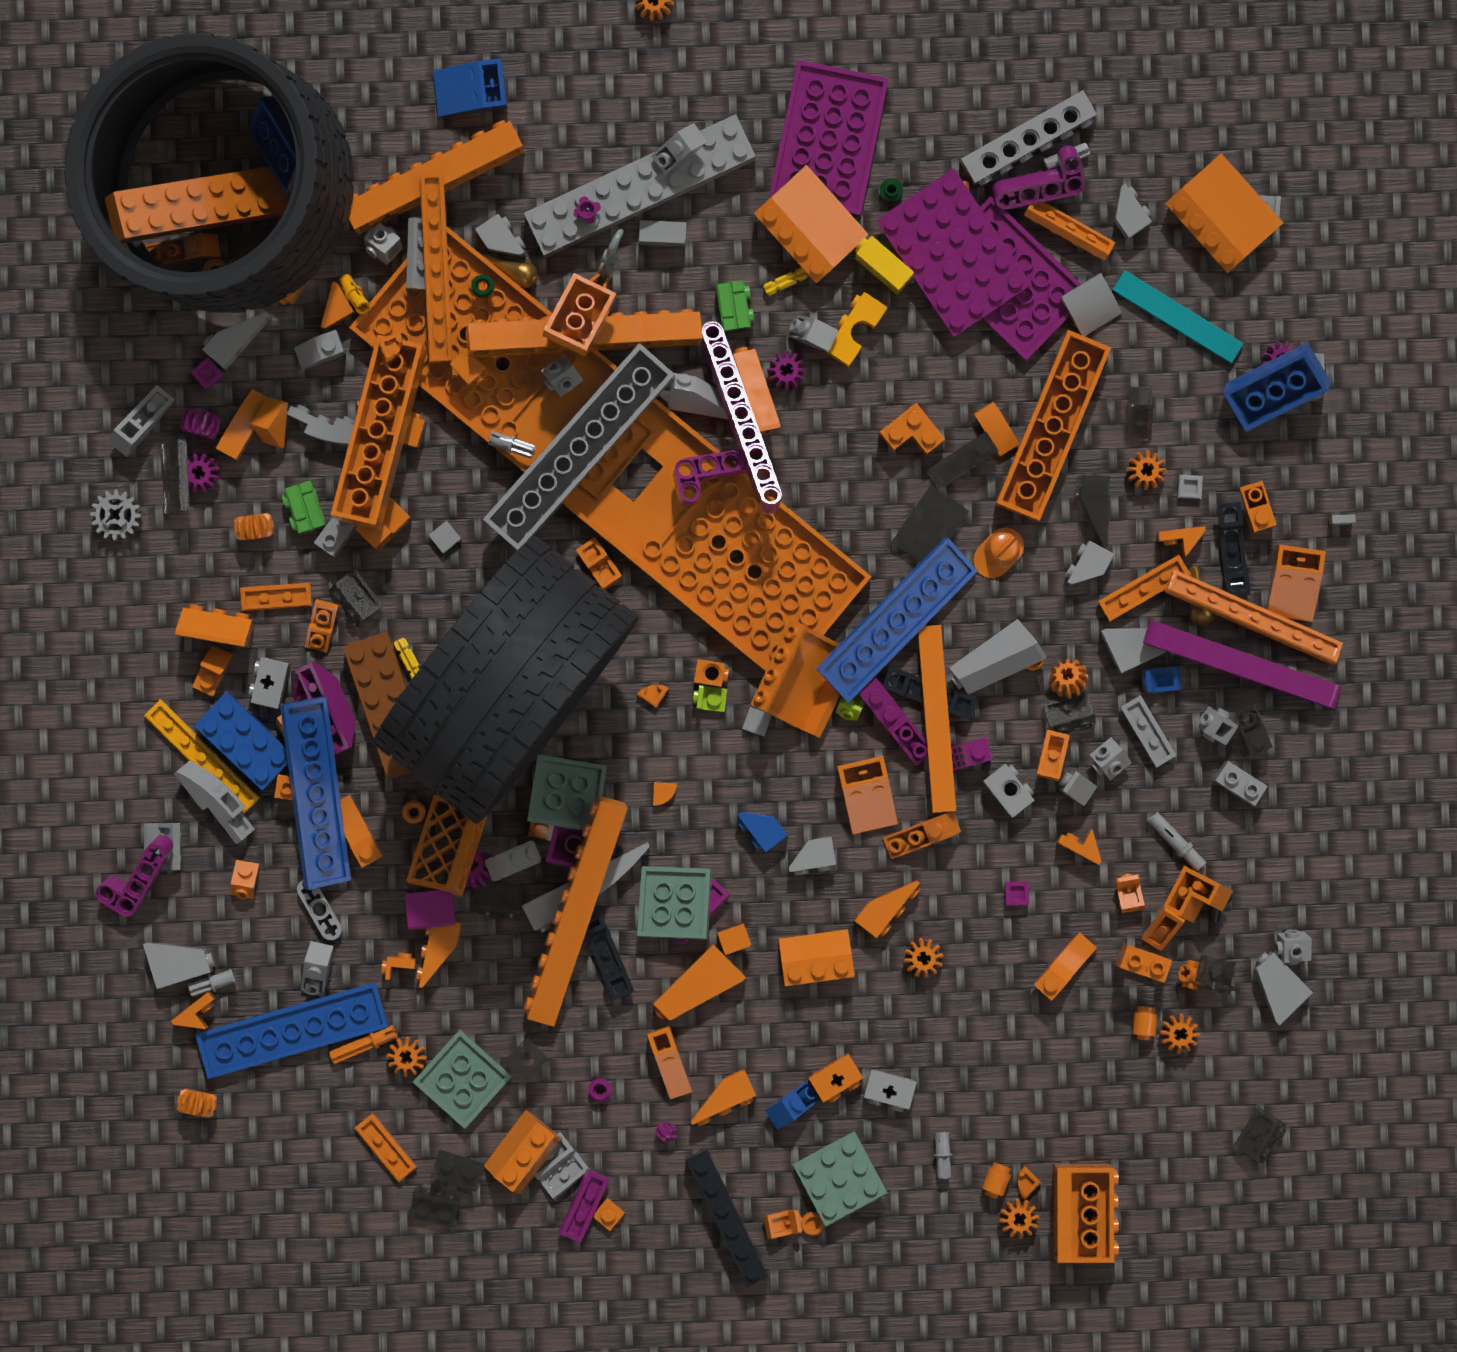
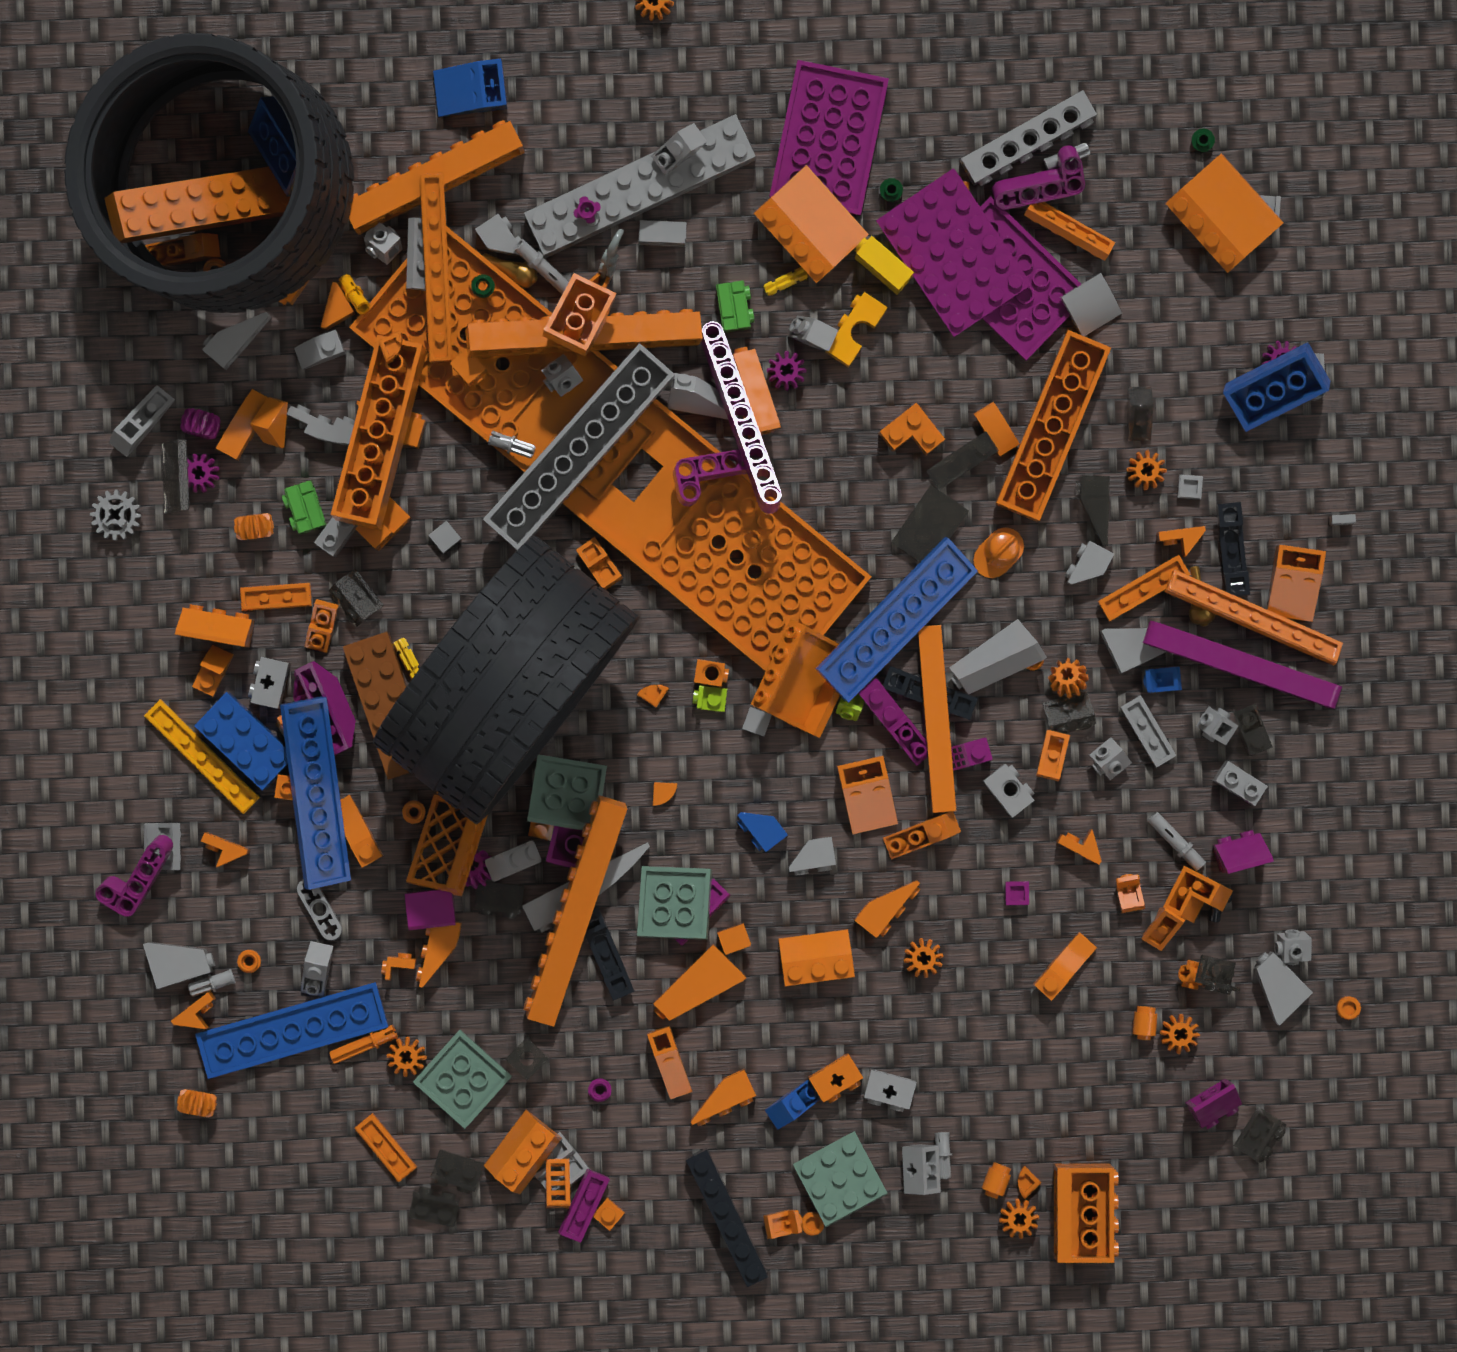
(207, 373): magenta plate -> none
(214, 794): light grey slope -> none
(230, 850): none -> orange slope
(244, 879): orange bracket -> none
(246, 968): none -> orange plate
(536, 261): none -> light grey pin
(557, 1203): none -> orange slope
(666, 1131): magenta plate -> none
(921, 1169): none -> light grey brick
(1077, 787): light grey slope -> none
(1129, 214): light grey slope -> none
(1143, 962): orange window -> none
(1177, 316): teal tile -> none
(1199, 146): none -> dark green plate
(1214, 1103): none -> magenta slope
(1241, 852): none -> magenta slope
(1257, 507): orange slope -> none
(1348, 1007): none -> orange tile

